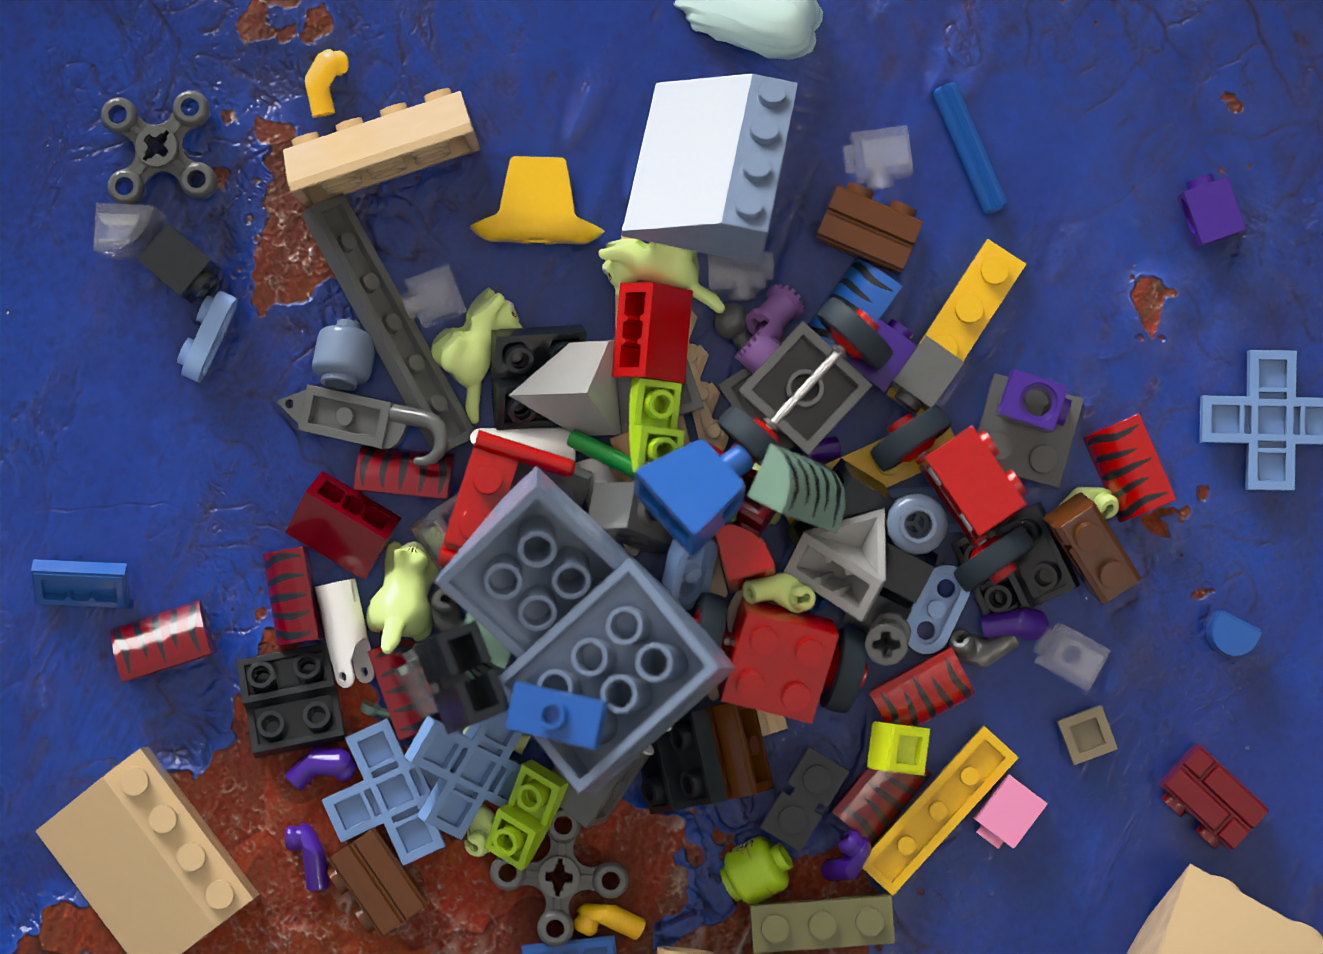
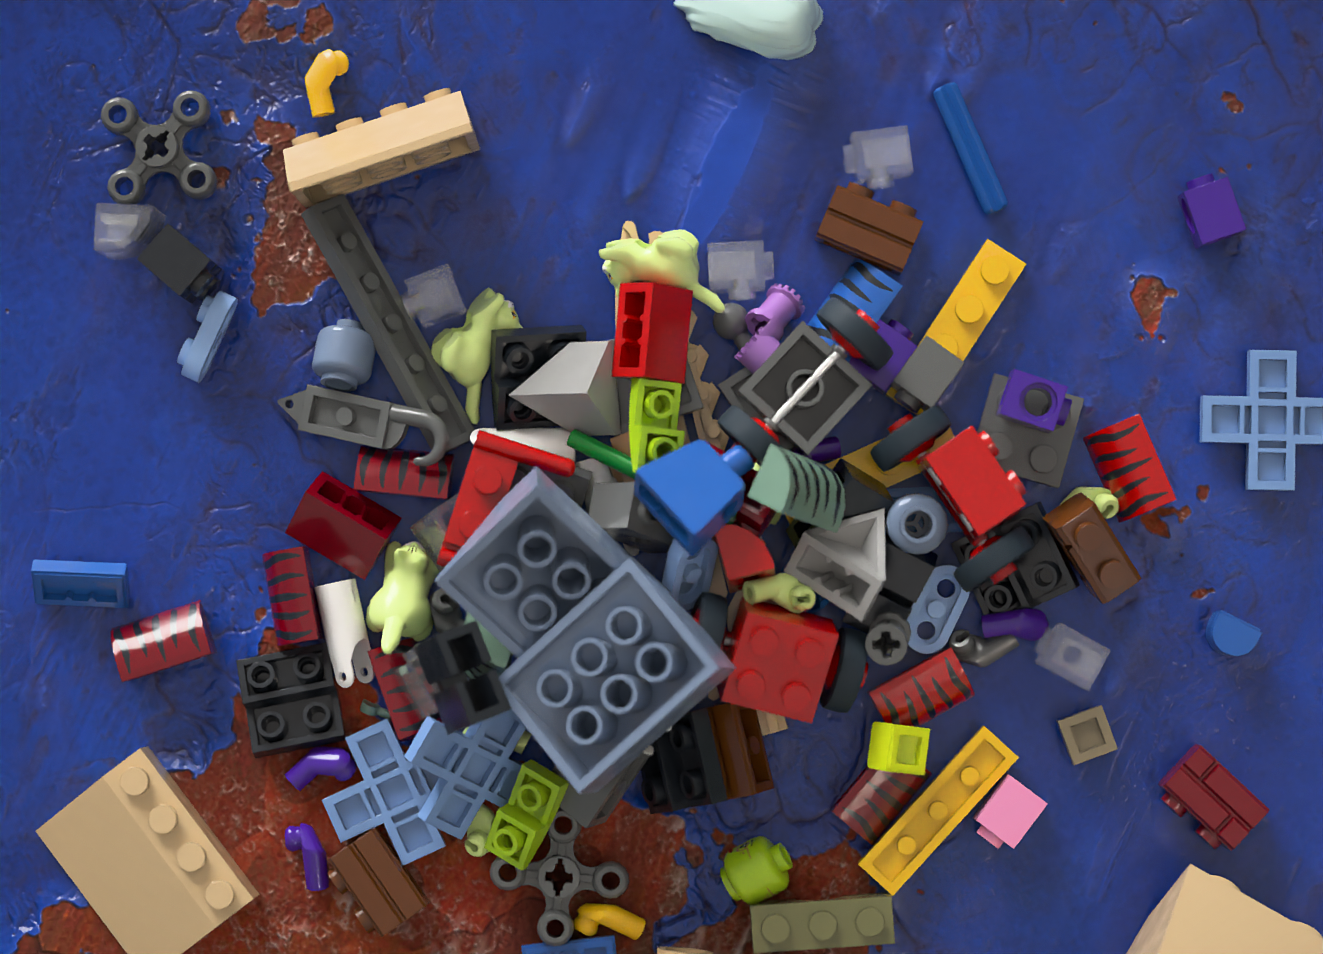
(537, 206): yellow piece -> none
(557, 715): blue plate -> none
(711, 164): slope -> none
(814, 782): black piece -> none
(856, 852): dark purple arm -> none

